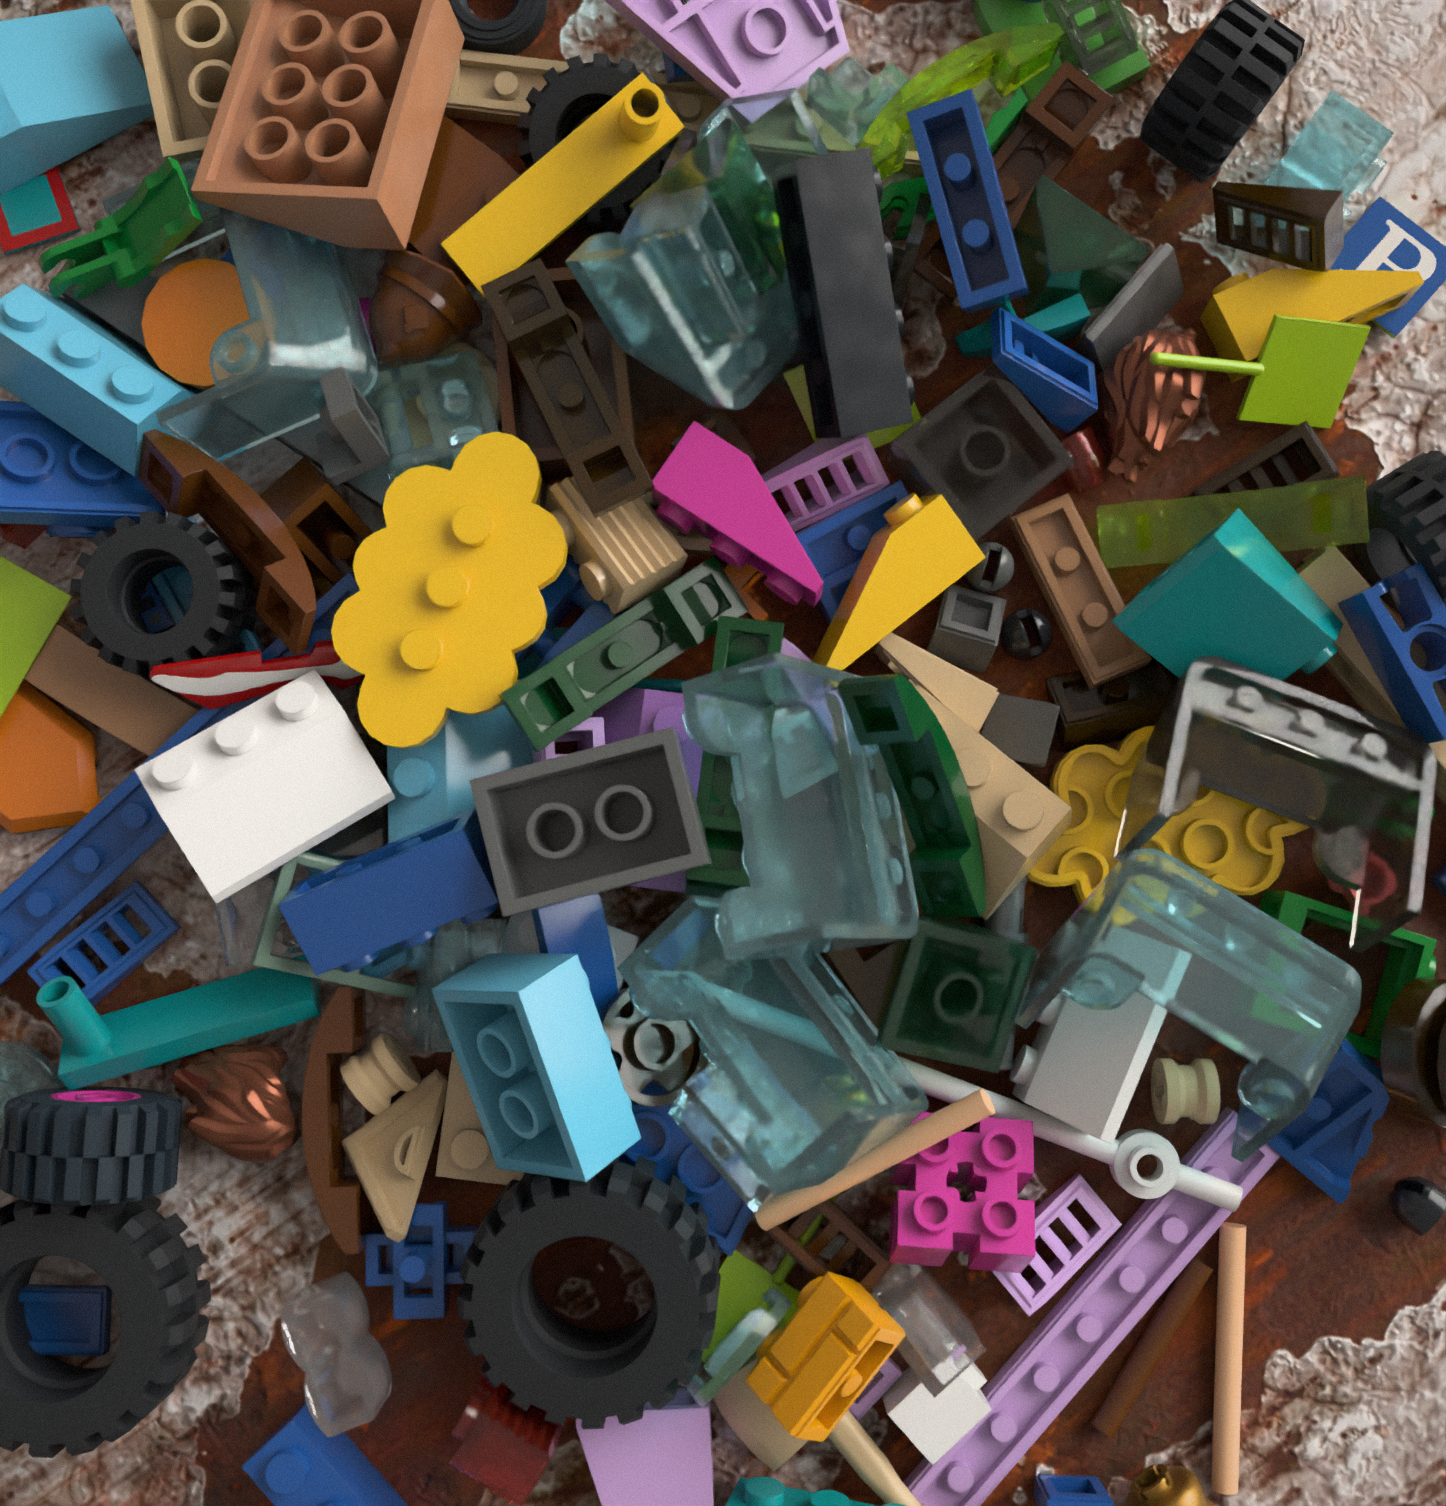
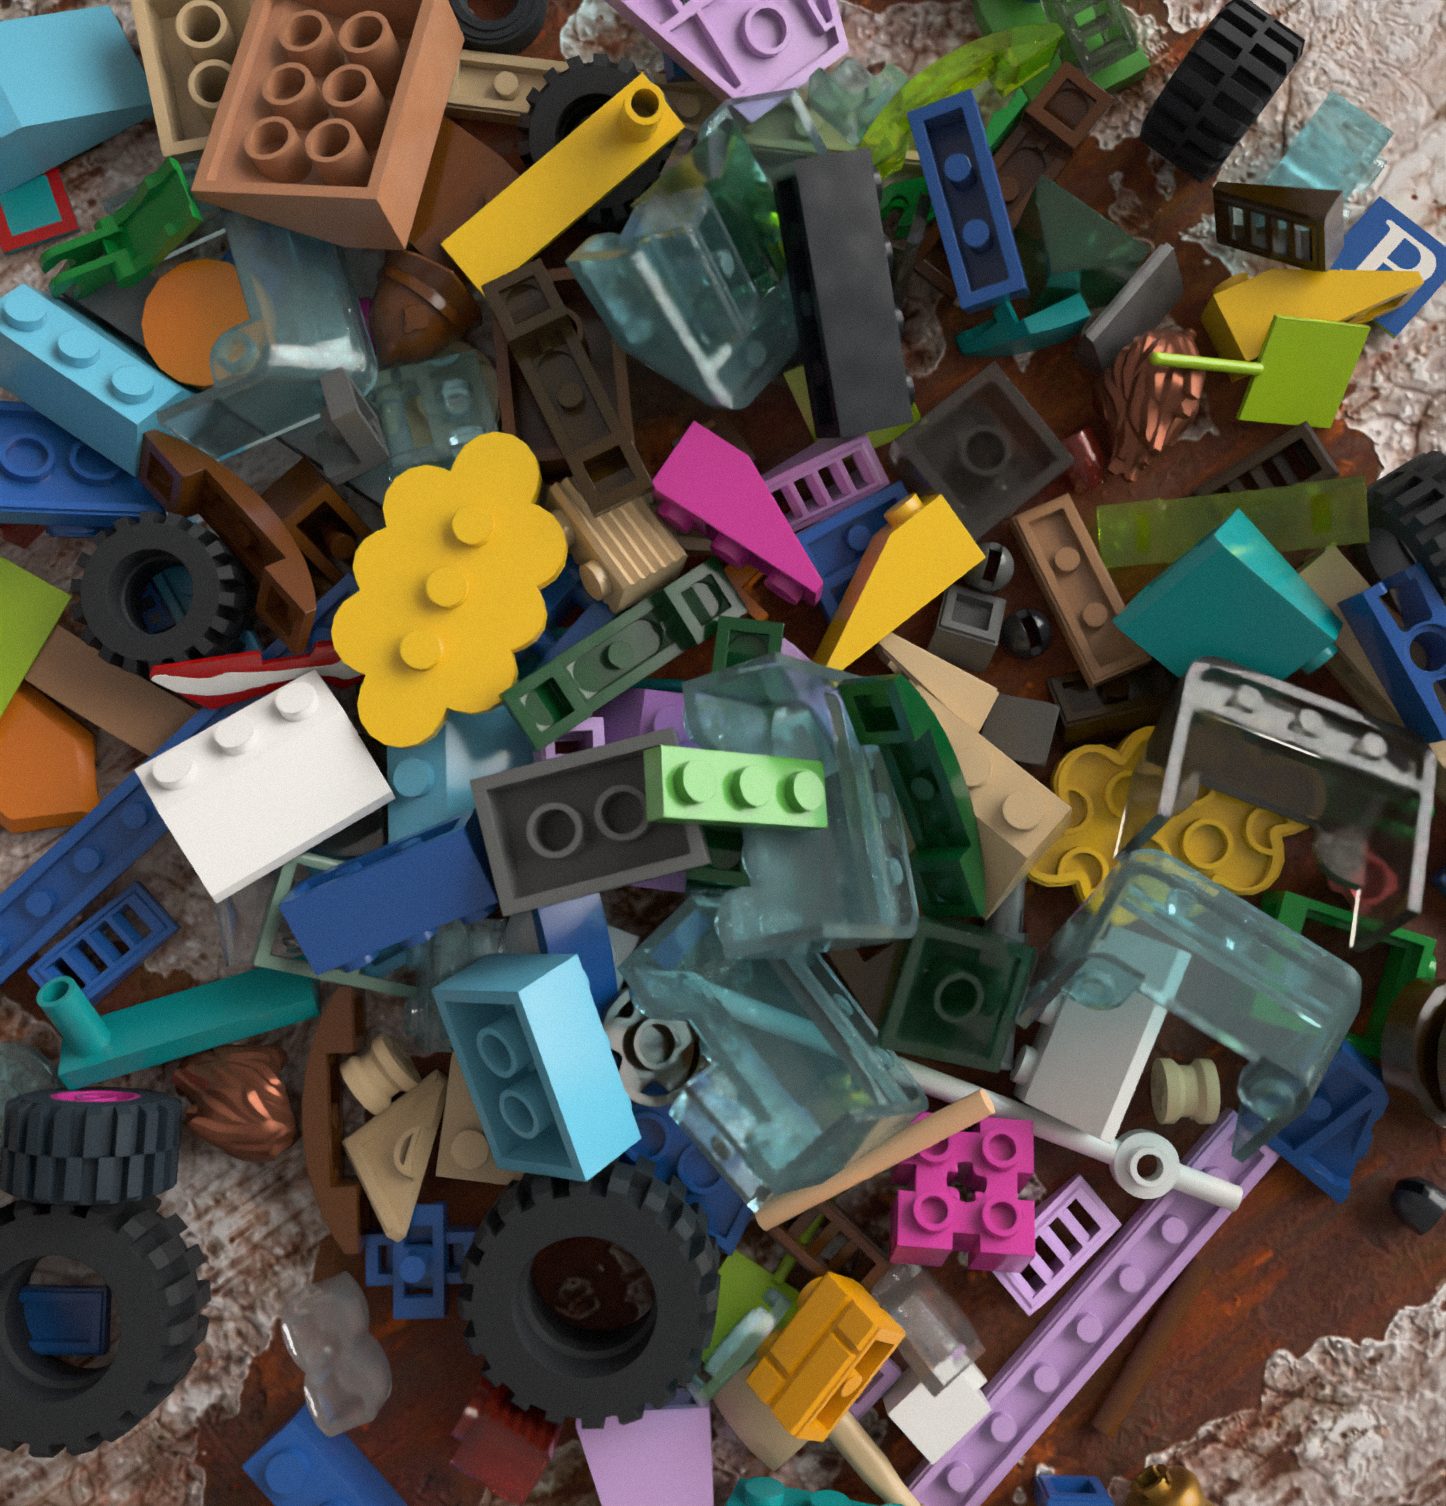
(734, 789): none -> plate
(1044, 370): blue slope -> none
(1228, 1358): light nougat bar -> none

